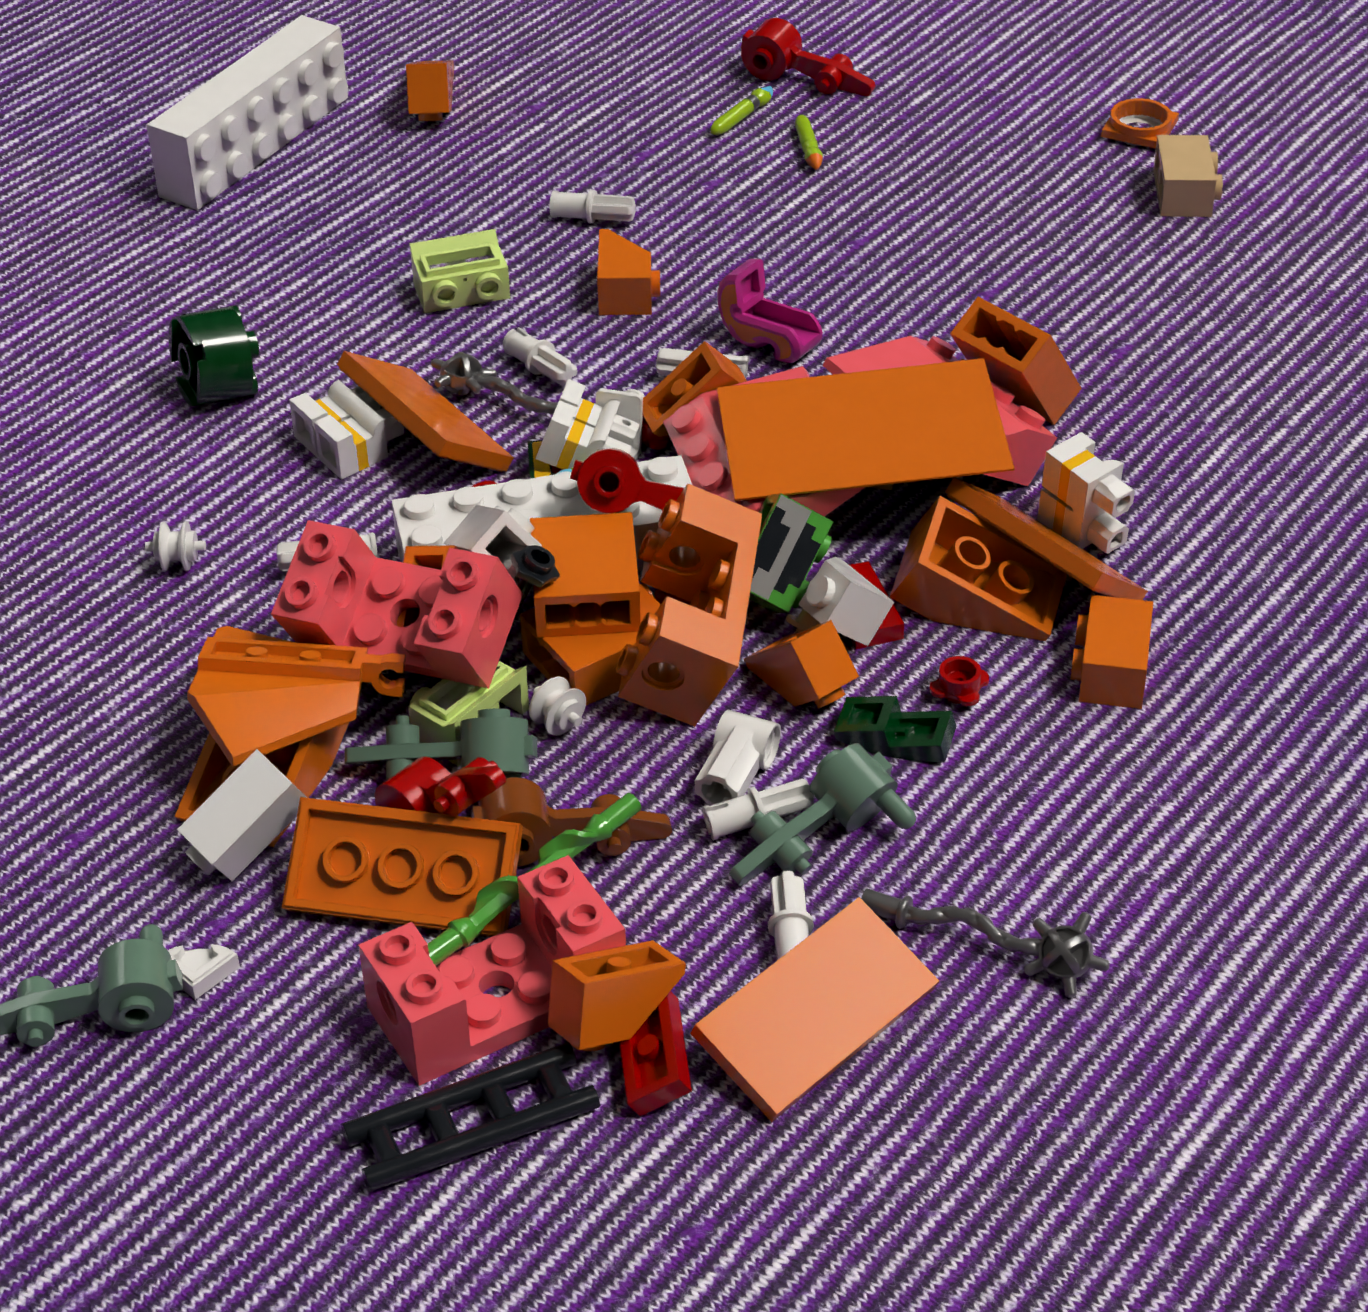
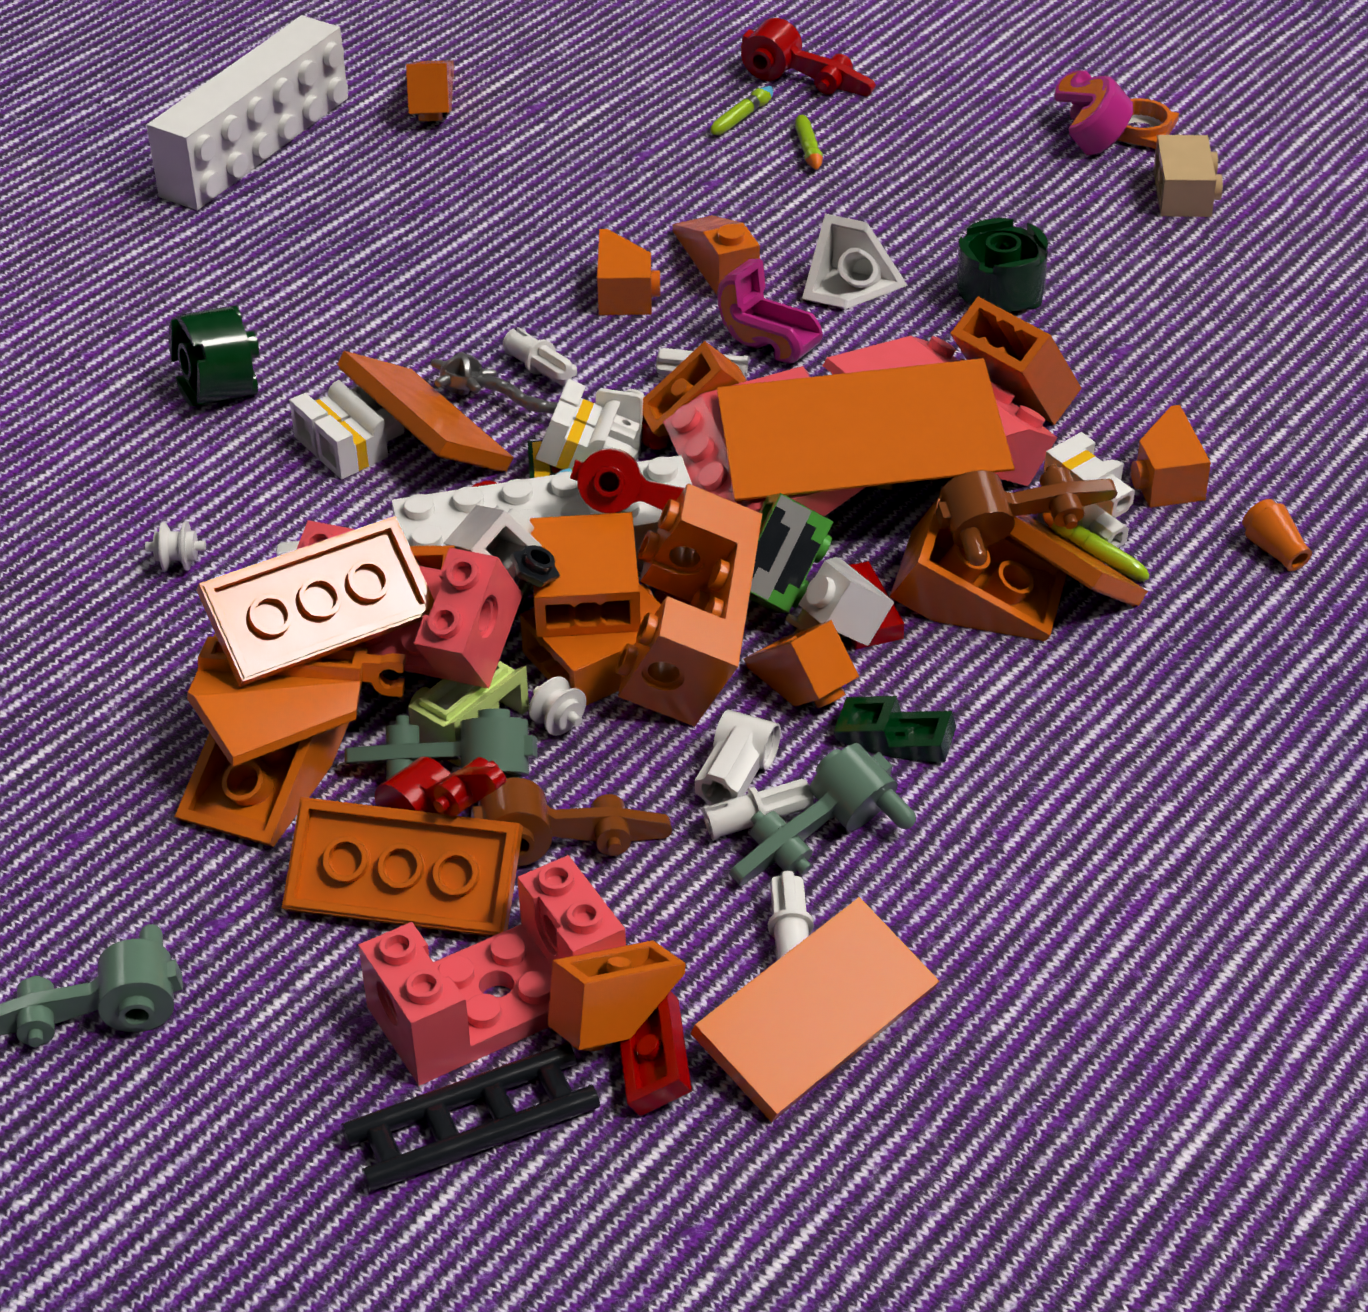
(204, 967): white tile -> none
(241, 817): white brick -> none
(316, 600): none -> tile
(459, 271): yellowish green window -> none
(504, 891): bright green piece -> none
(592, 206): white axle -> none
(716, 246): none -> orange slope
(849, 265): none -> white slope
(959, 681): red plate -> none
(983, 513): none -> dark orange piece
(1003, 264): none -> dark green brick
(1062, 951): flat silver piece -> none
(1098, 109): none -> dark pink animal
(1100, 549): none -> lime piece
(1115, 651): orange brick -> none
(1171, 462): none -> orange slope
(1275, 532): none -> orange cone

